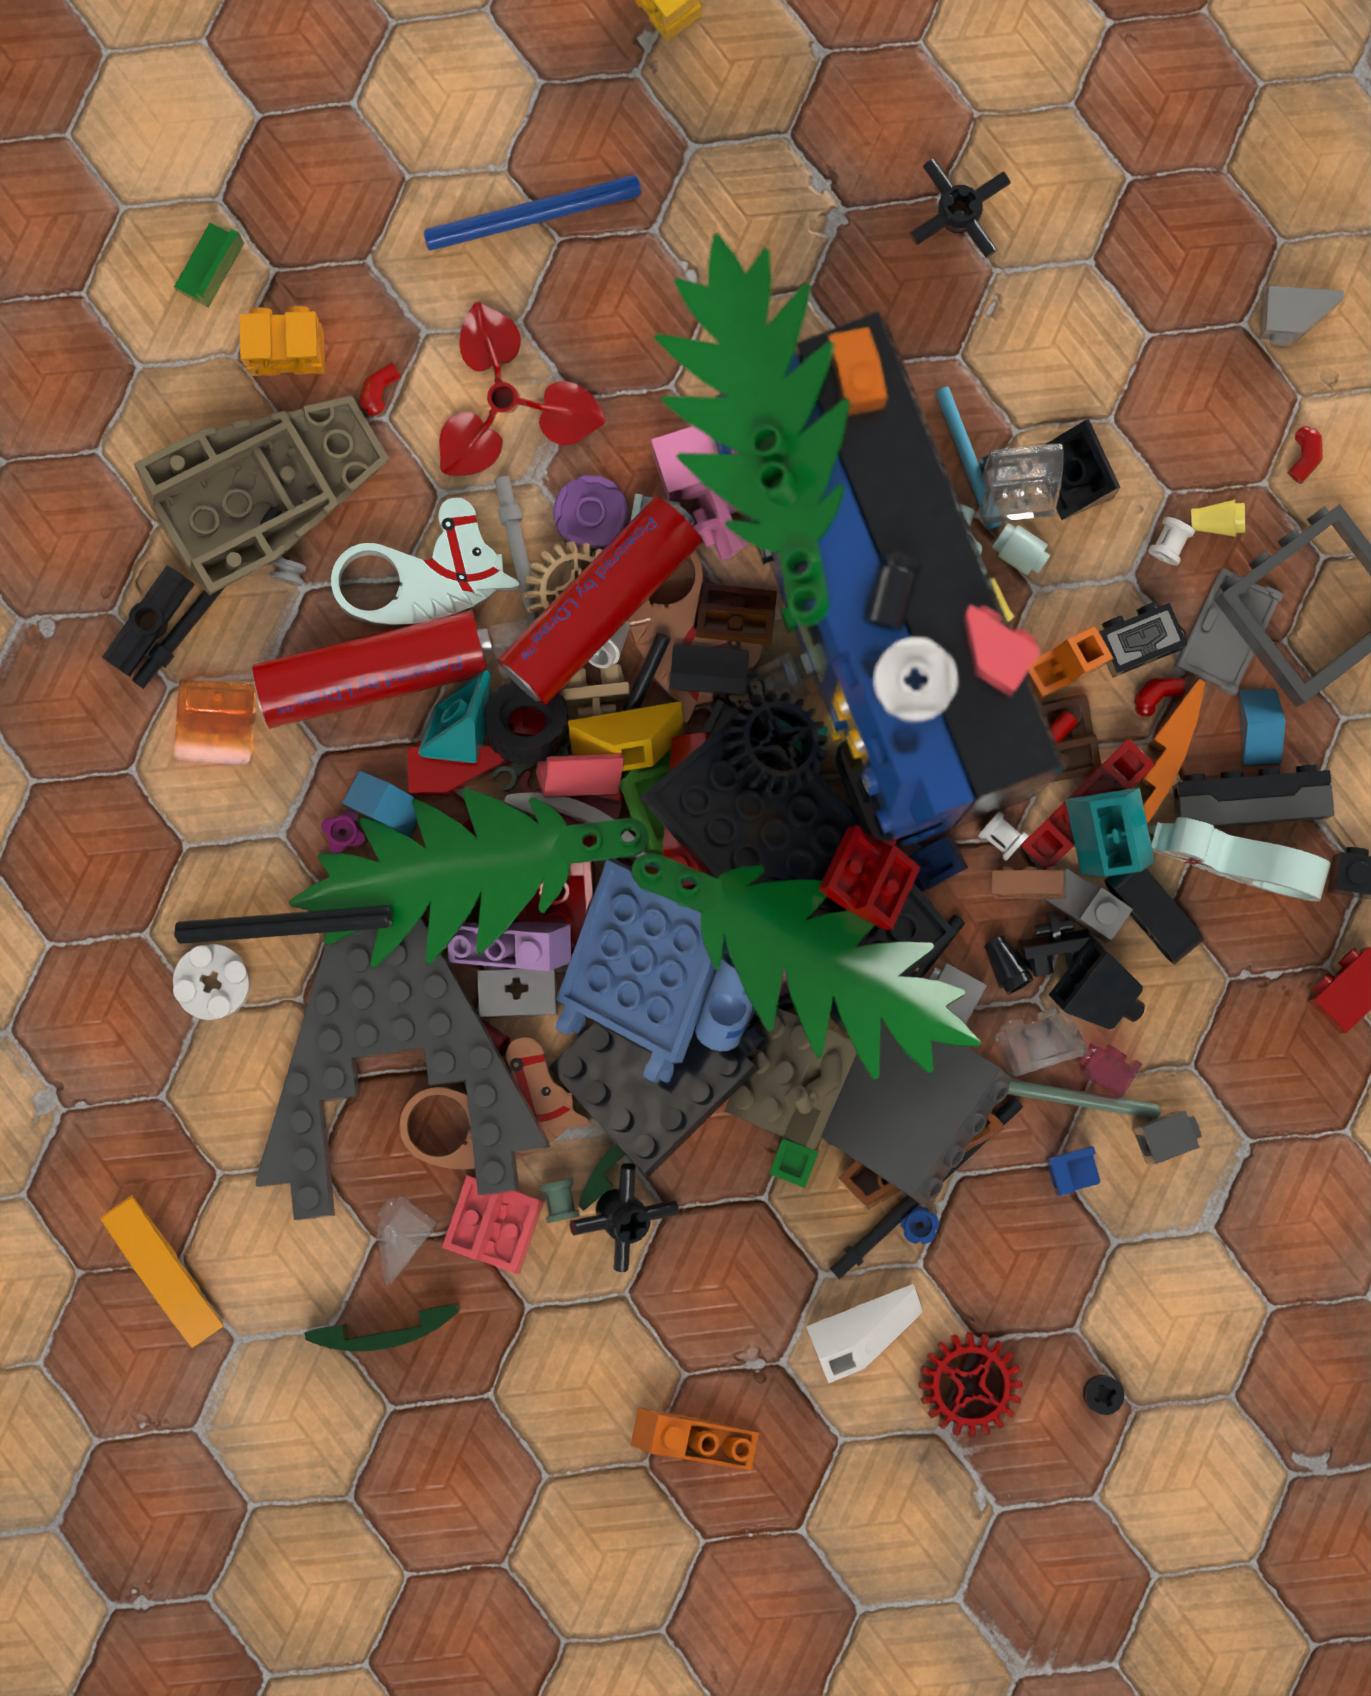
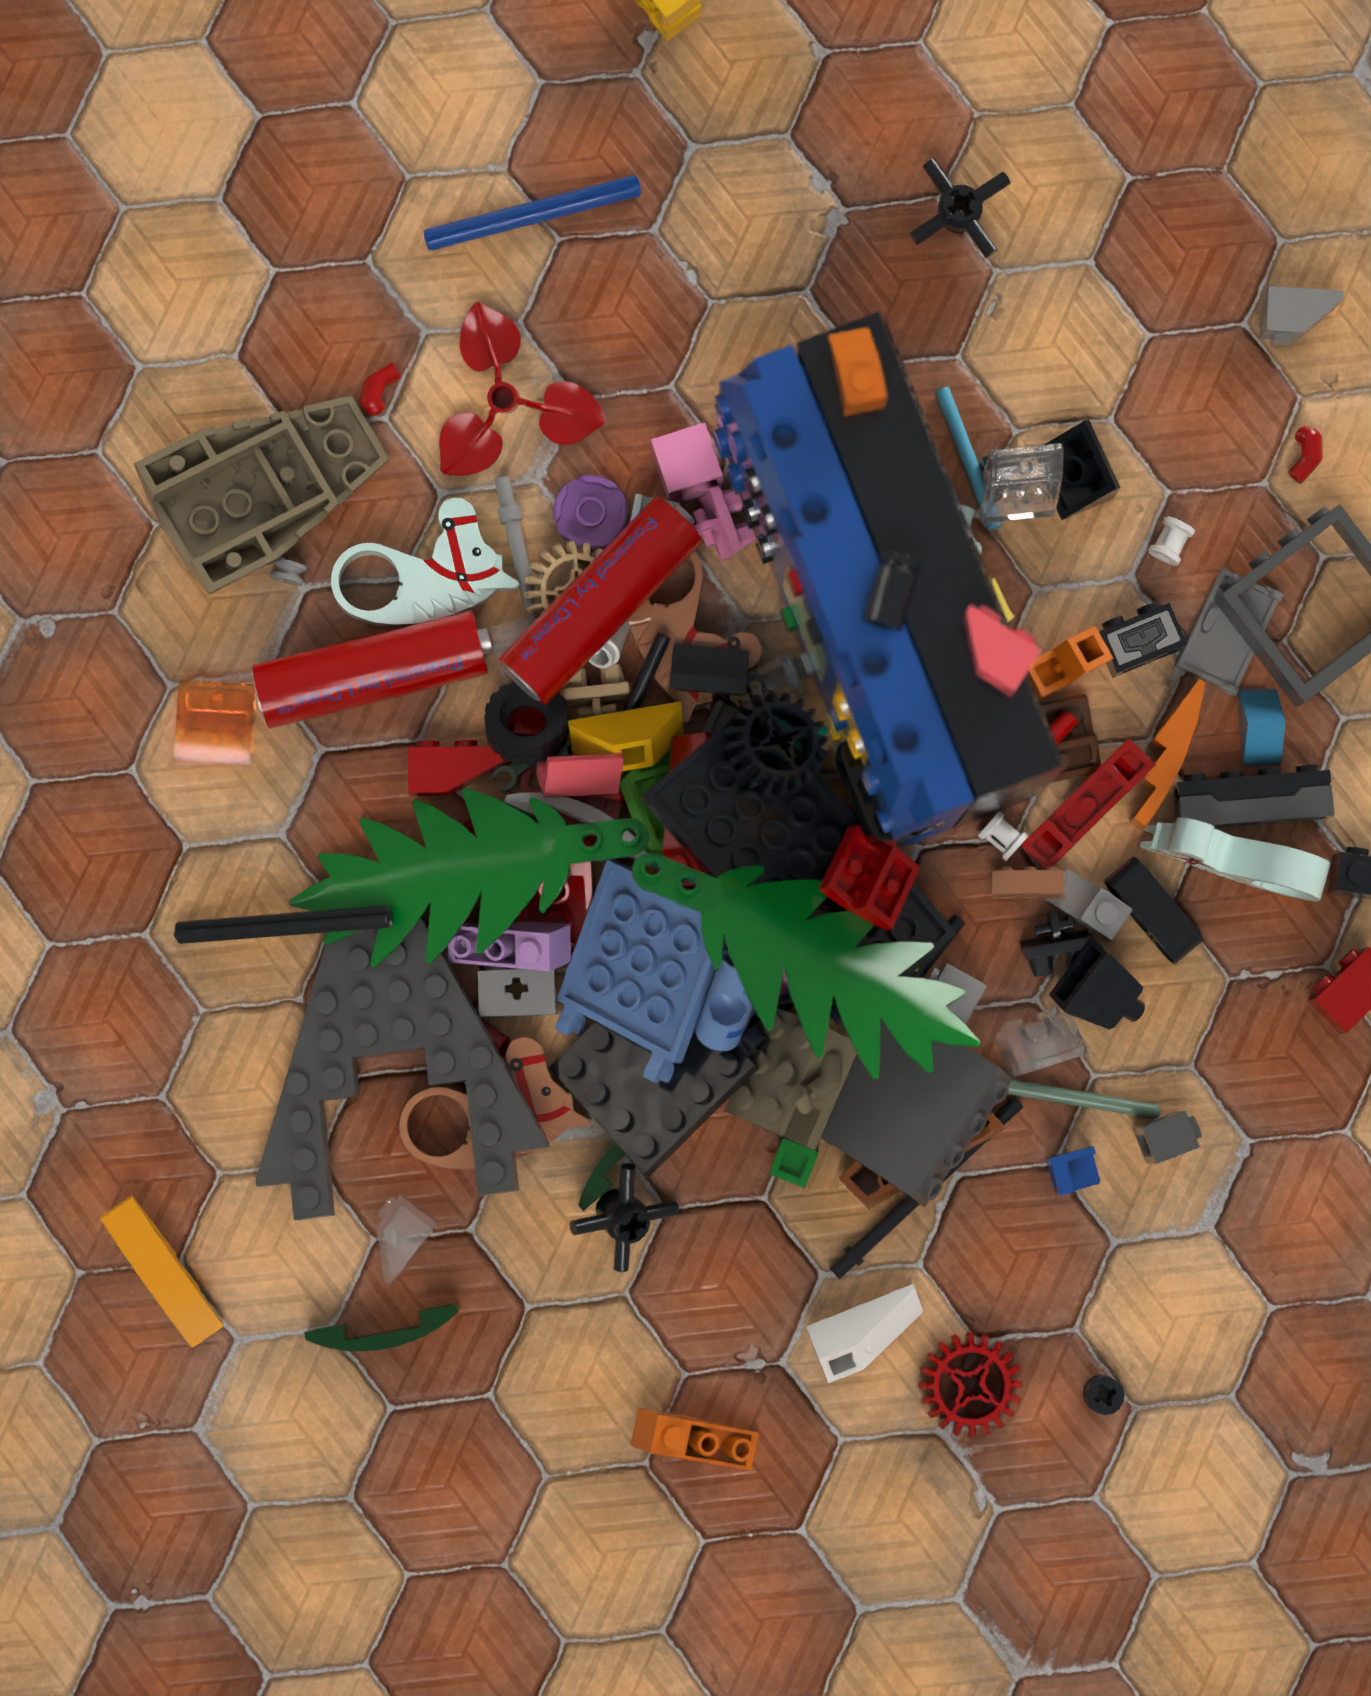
(161, 653): black bar -> none
(164, 600): black piece -> none
(209, 264): green panel -> none
(231, 973): white plate -> none
(282, 342): light orange brick -> none
(333, 827): magenta plate -> none
(382, 803): dark azure slope -> none
(458, 722): teal slope -> none
(493, 1226): coral slope -> none
(559, 1200): sand green bush -> none
(736, 614): reddish brown slope -> none
(762, 417): green plant -> none
(922, 1235): blue plate -> none
(931, 662): white plate -> none
(938, 863): dark blue bracket -> none
(1008, 966): black cone -> none
(1021, 549): light aqua brick -> none
(1108, 1068): clear pink brick -> none
(1110, 833): teal slope -> none
(1154, 691): red arm -> none
(1221, 518): light yellow cone -> none

